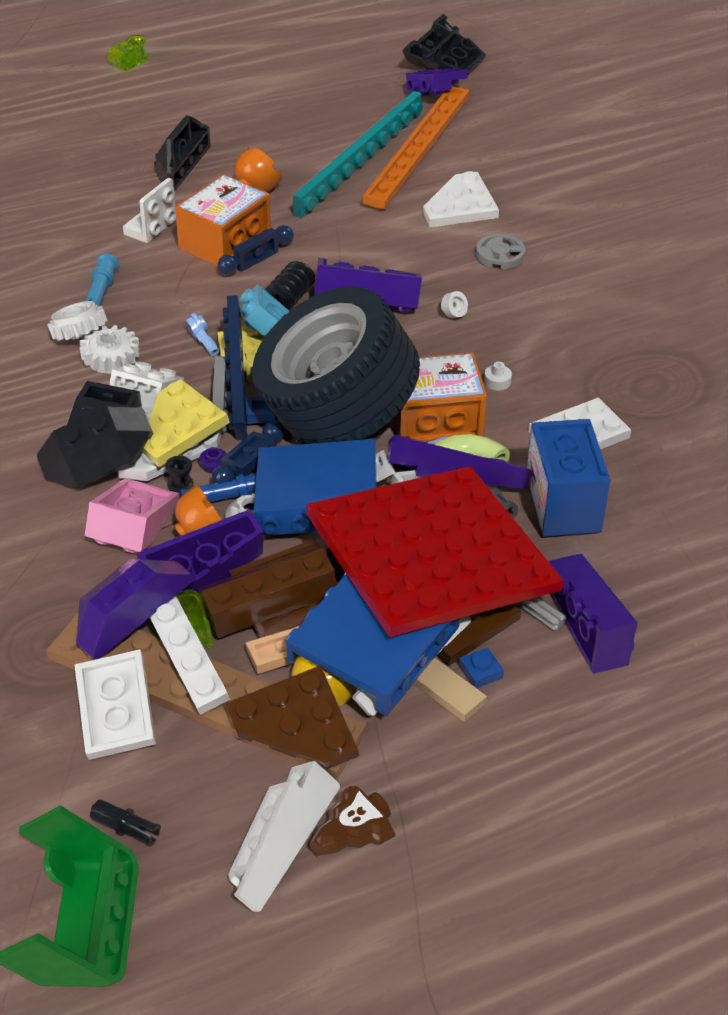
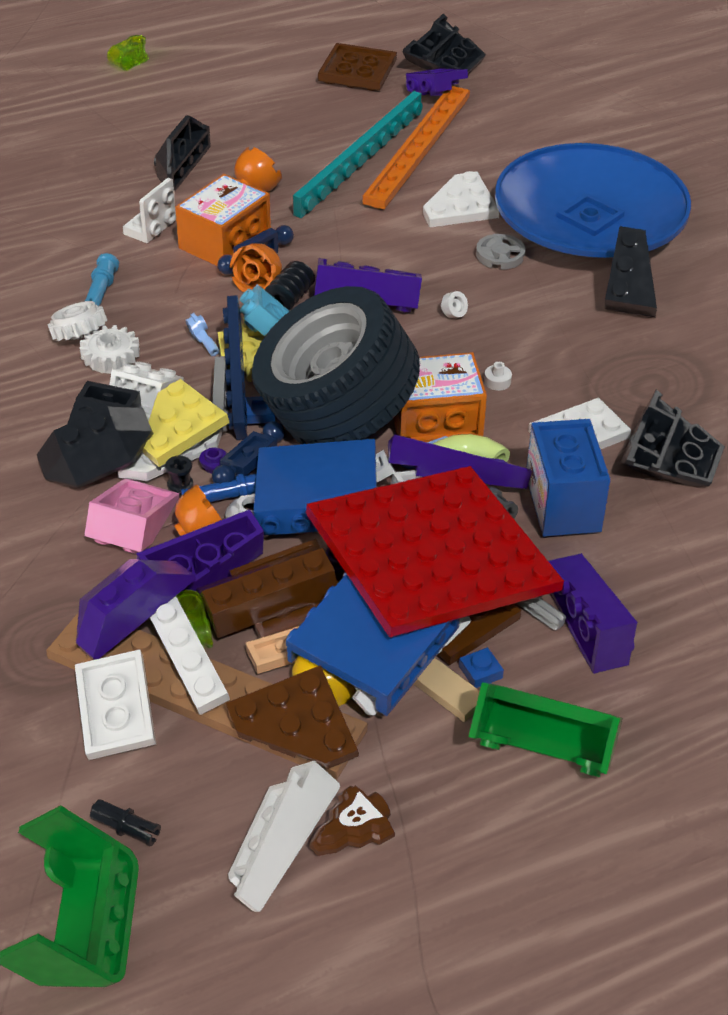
(254, 266): none -> orange cylinder
(357, 66): none -> reddish brown plate
(545, 727): none -> green windscreen
(583, 192): none -> blue dish
(631, 278): none -> black wedge
(671, 447): none -> black wedge

